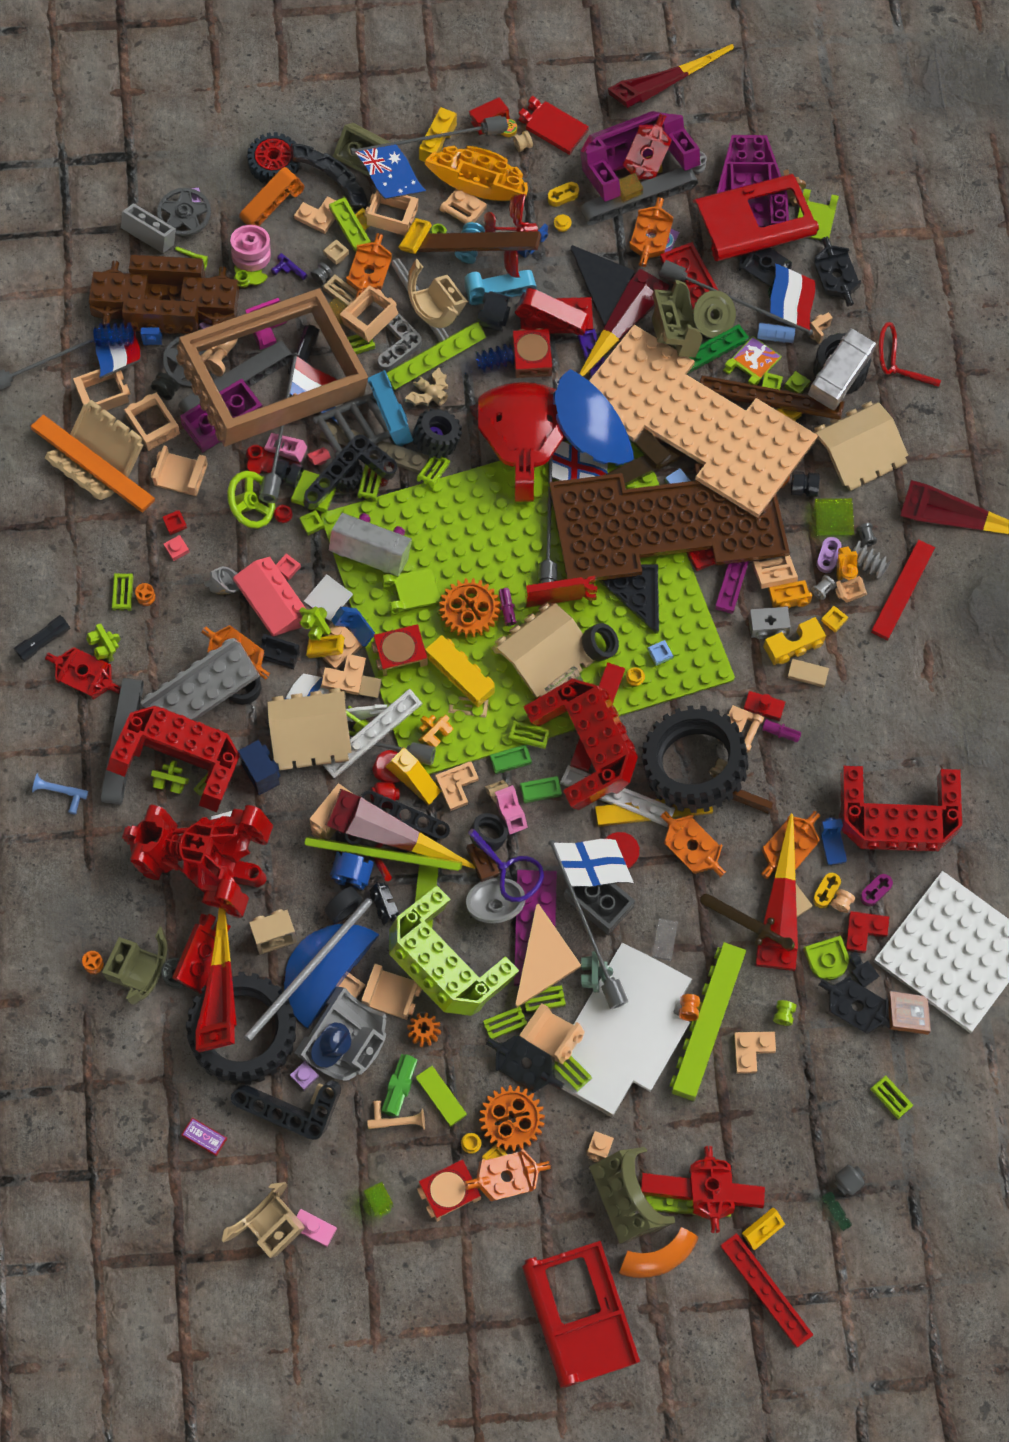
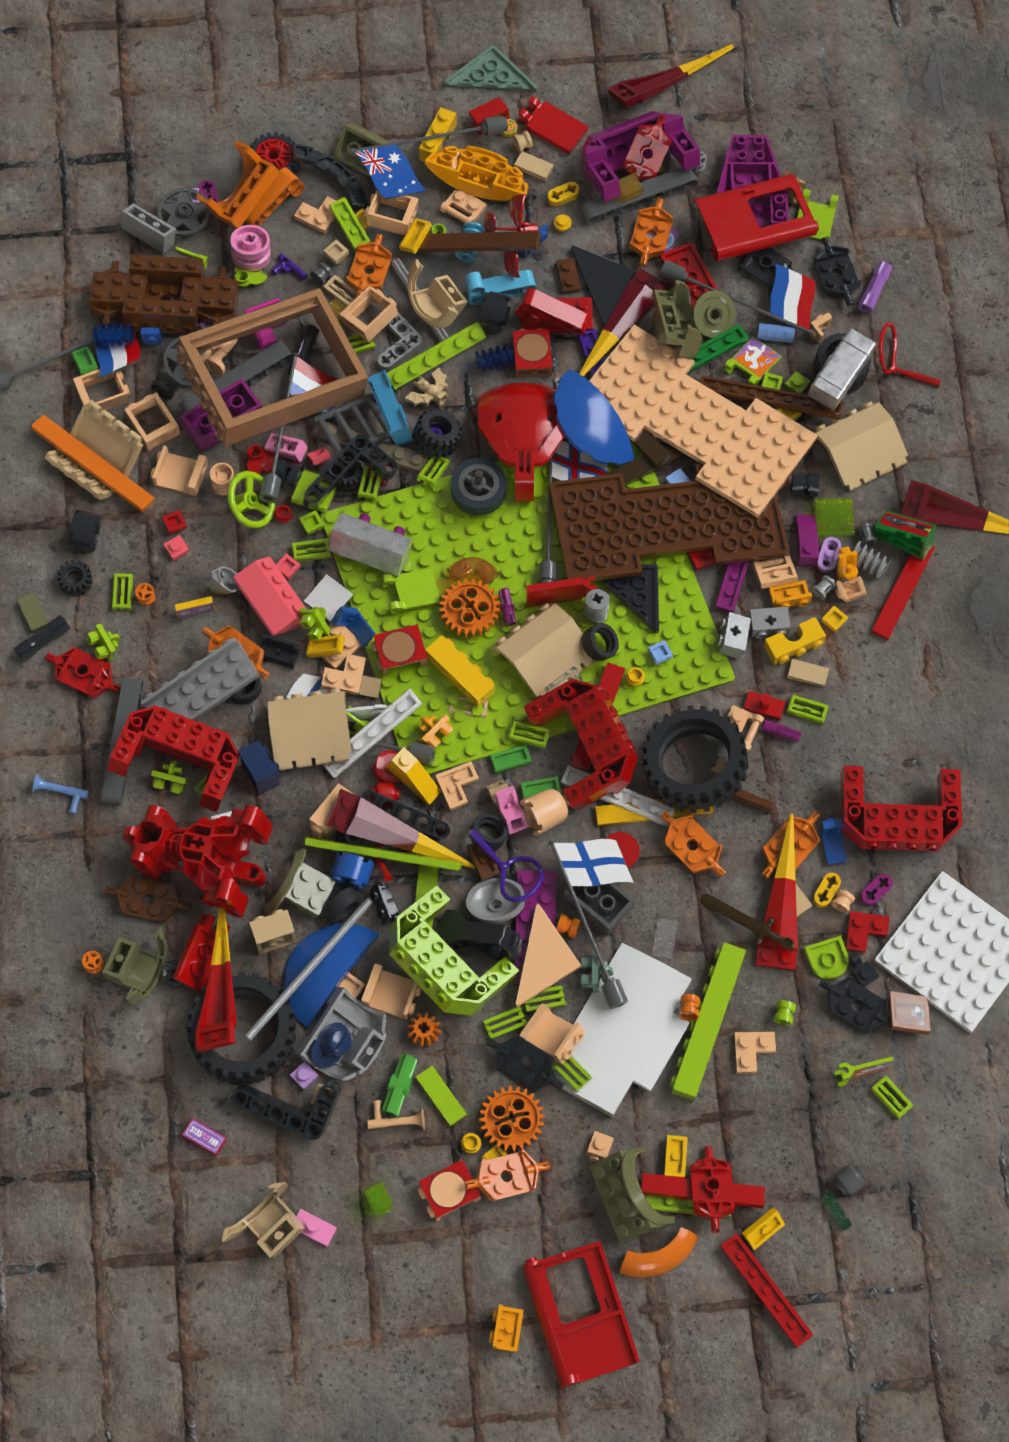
(33, 612): none -> olive tile
(74, 568): none -> black tyre
(84, 360): none -> bright green tile
(84, 530): none -> black brick
(135, 890): none -> reddish brown plate
(194, 607): none -> tile
(213, 193): none -> magenta beam
(220, 477): none -> light nougat wheel
(253, 184): none -> orange piece
(302, 887): none -> piece
(316, 555): none -> lime tile
(473, 566): none -> clear orange cylinder
(478, 486): none -> wheel
(488, 938): none -> black arm
(491, 71): none -> sand green tile
(507, 1328): none -> light orange bracket
(534, 166): none -> tan tile
(545, 810): none -> light nougat cylinder
(566, 925): none -> orange wheel
(568, 276): none -> reddish brown plate
(596, 606): none -> light grey piece
(675, 1156): none -> yellow plate
(734, 635): none -> brick
(807, 541): none -> magenta slope
(820, 720): none -> lime tile
(861, 1070): none -> lime flag
(875, 286): none -> medium lavender axle
(906, 533): none -> green wedge

